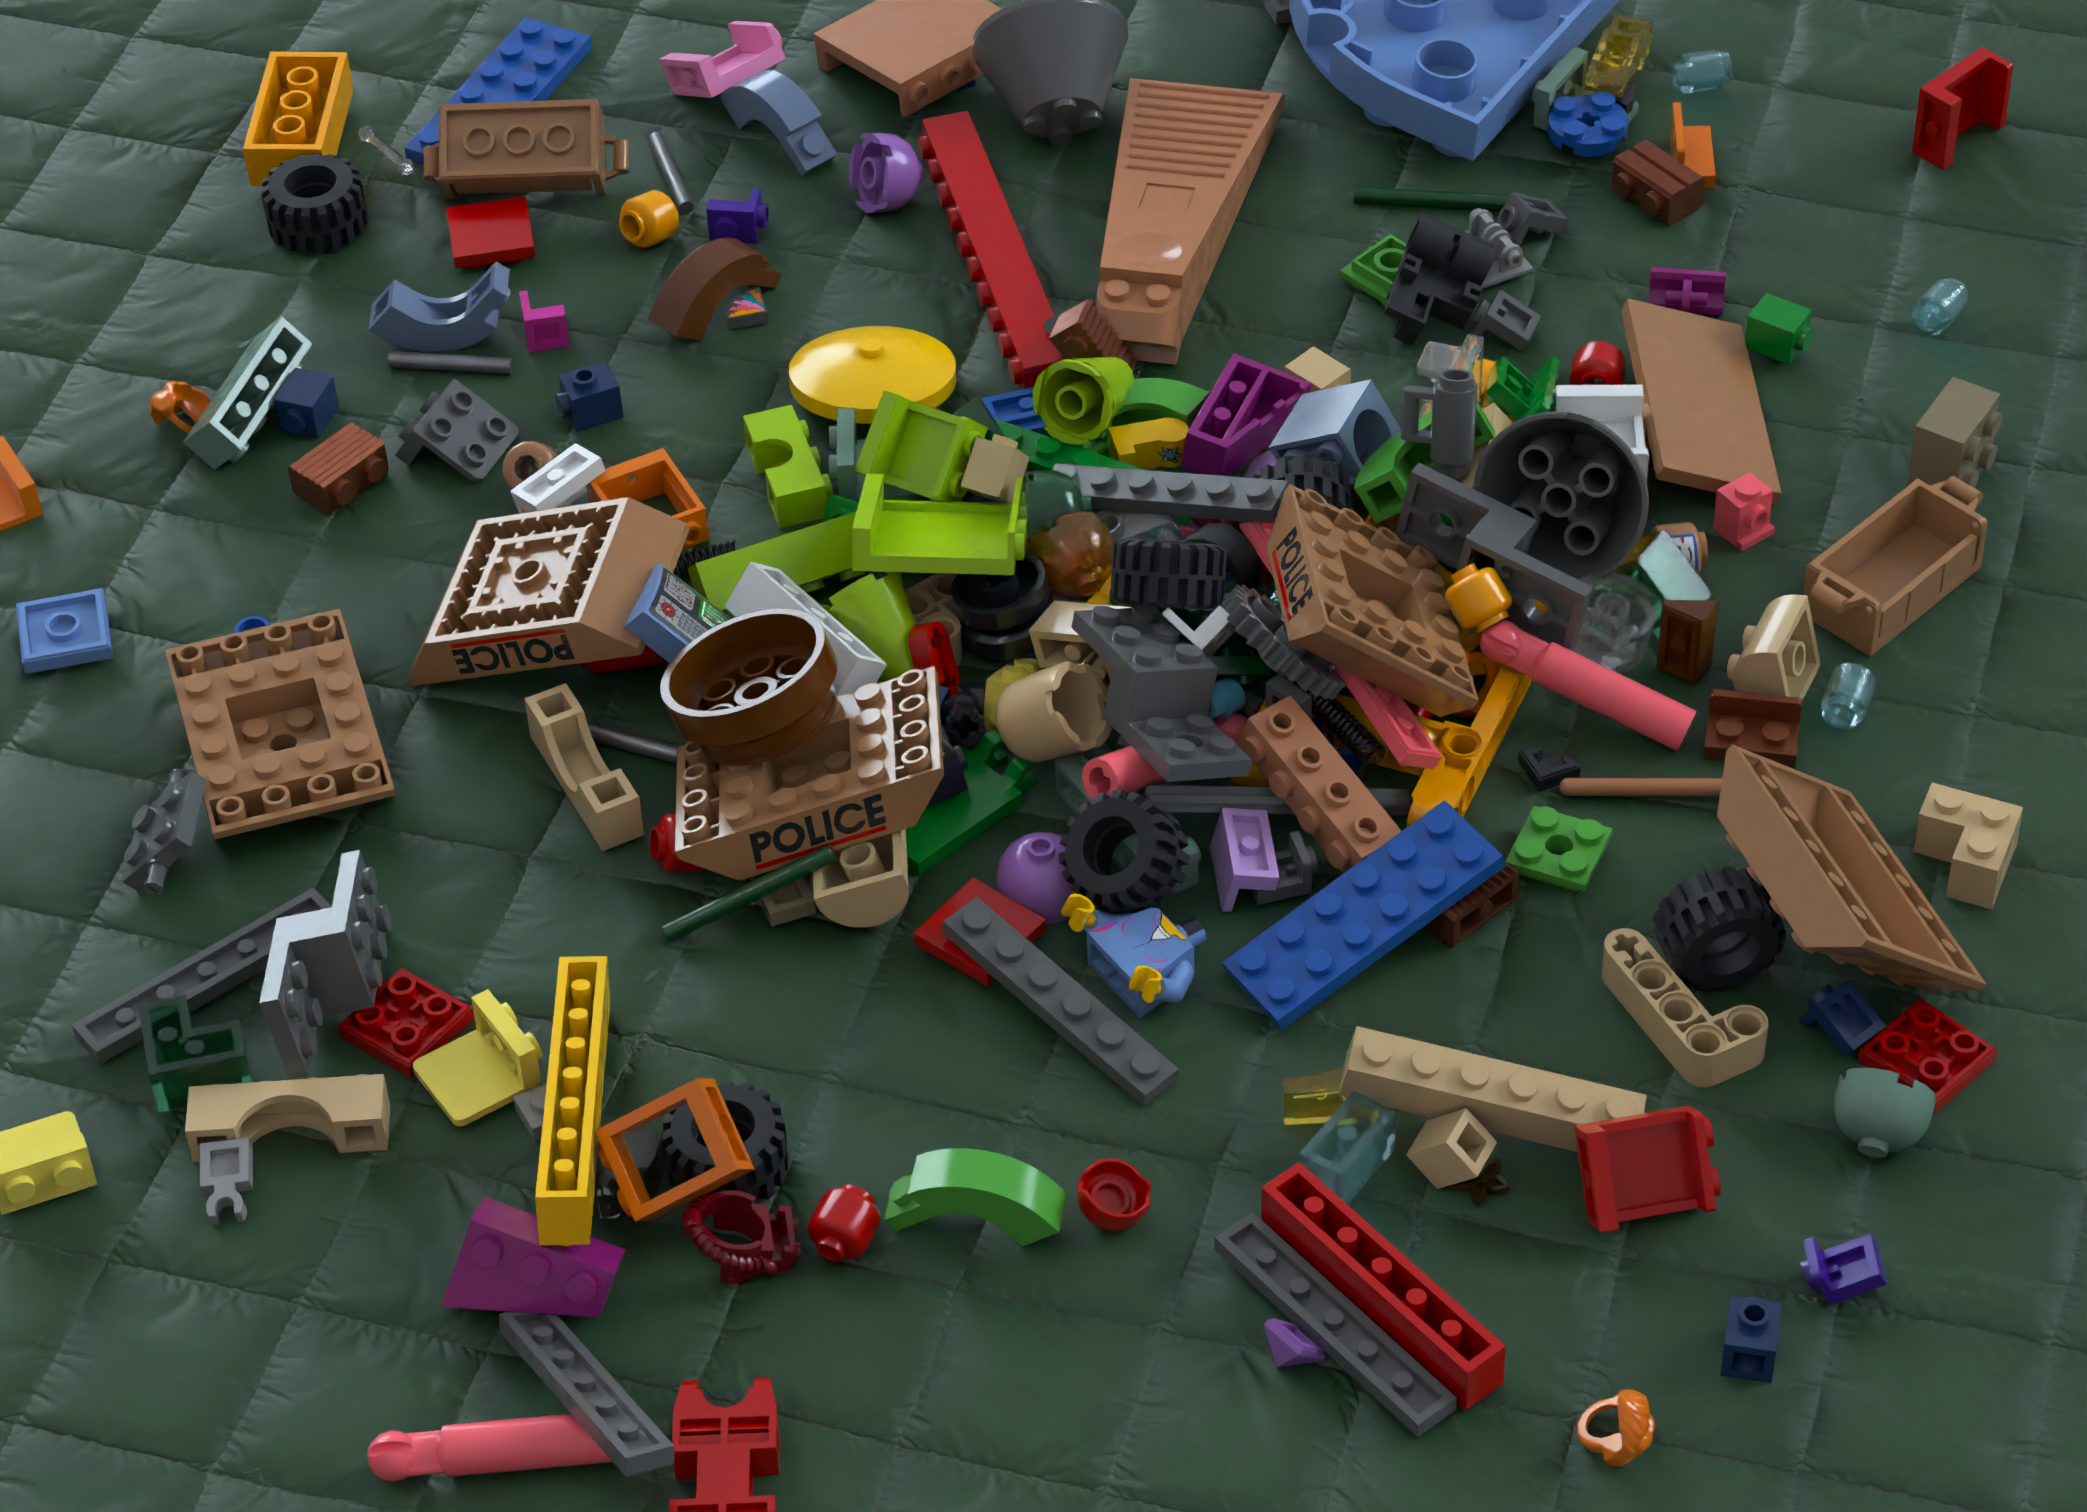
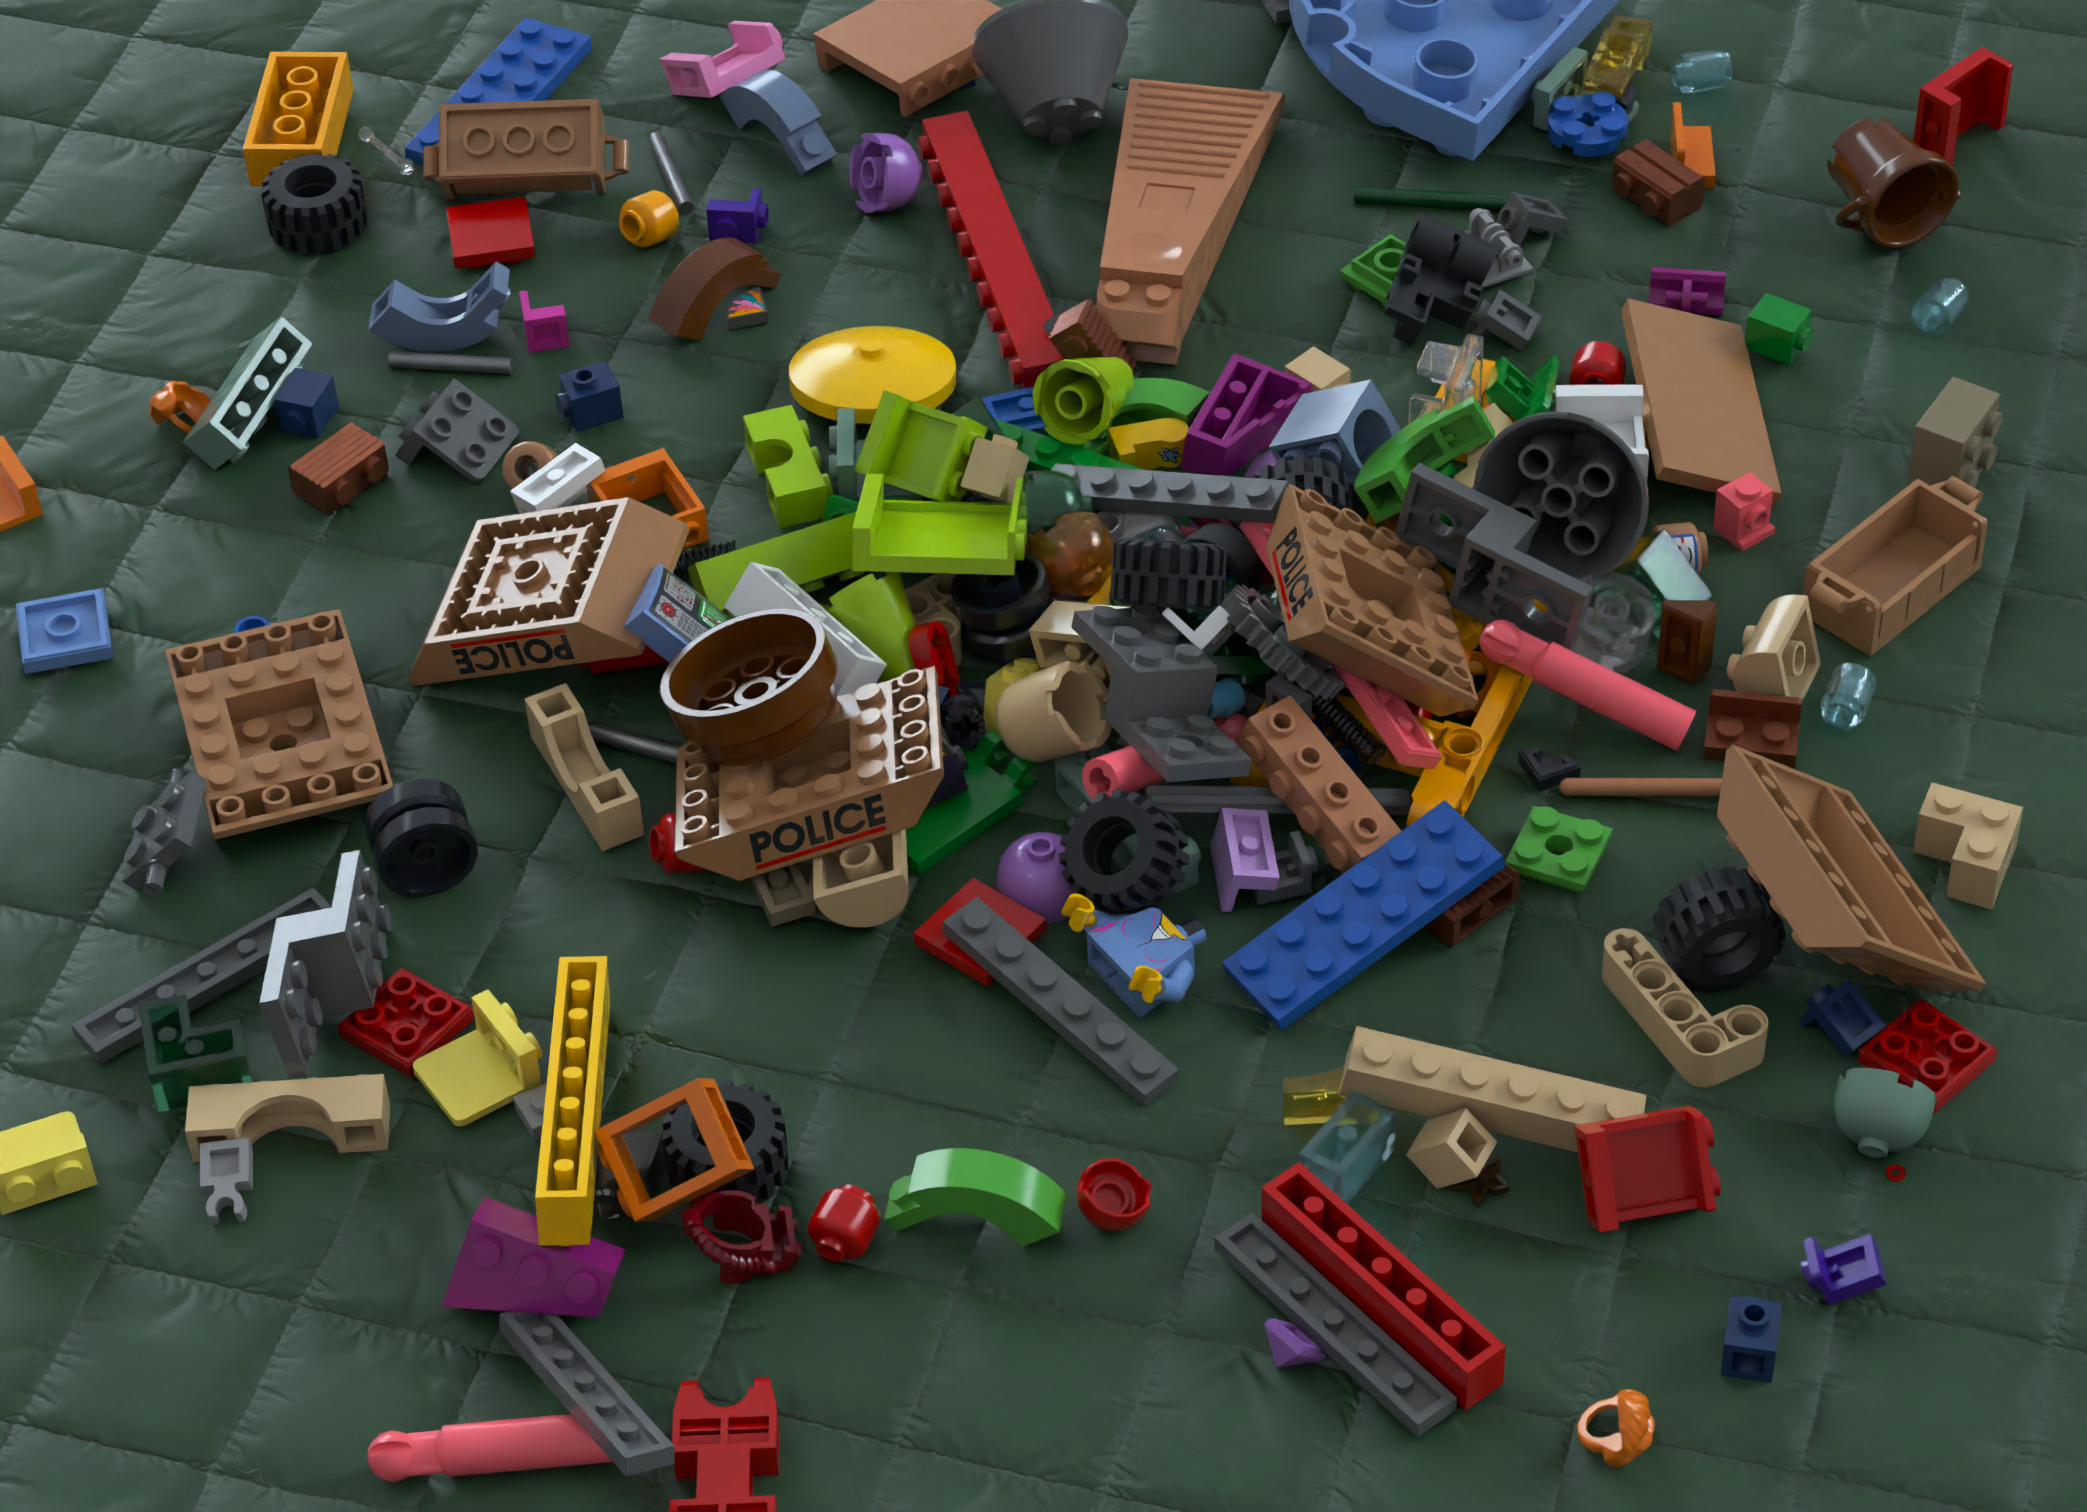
(420, 837): none -> black wheel
(749, 893): dark green bar -> none
(1451, 423): dark grey piece -> none
(1478, 597): light orange head -> none
(1891, 183): none -> reddish brown piece
(1895, 1167): none -> red piece

